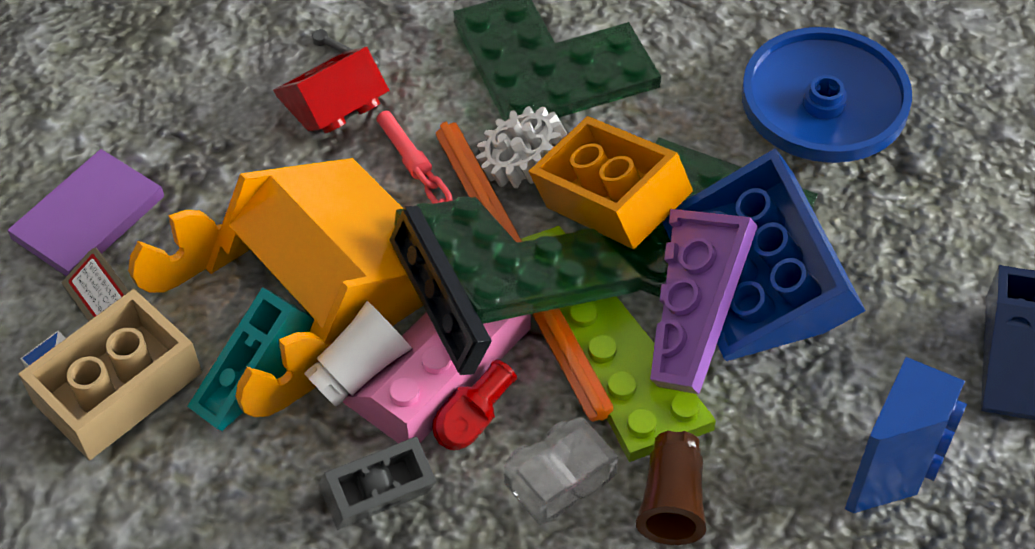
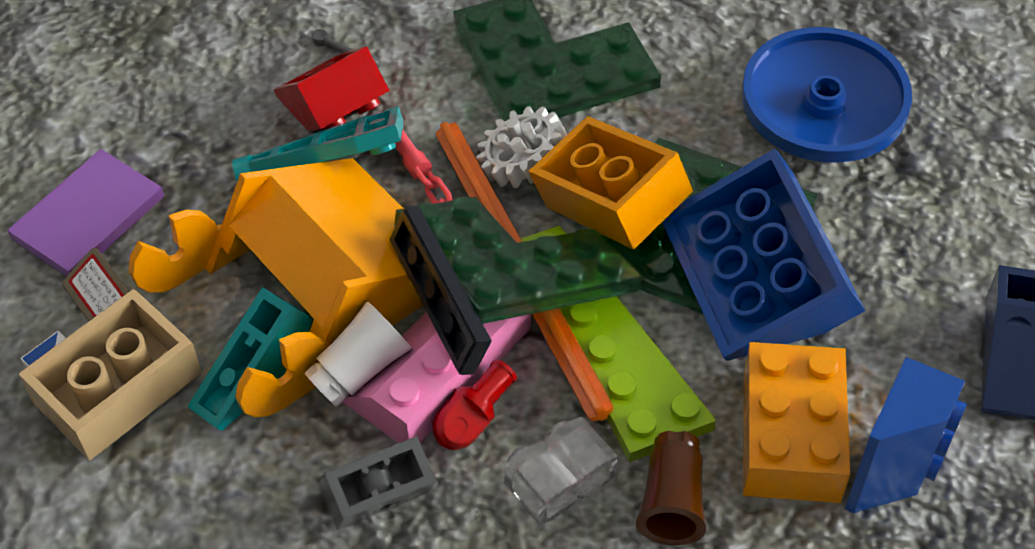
(372, 132): none -> teal plate
(701, 280): medium lavender wing -> none
(795, 423): none -> light orange brick

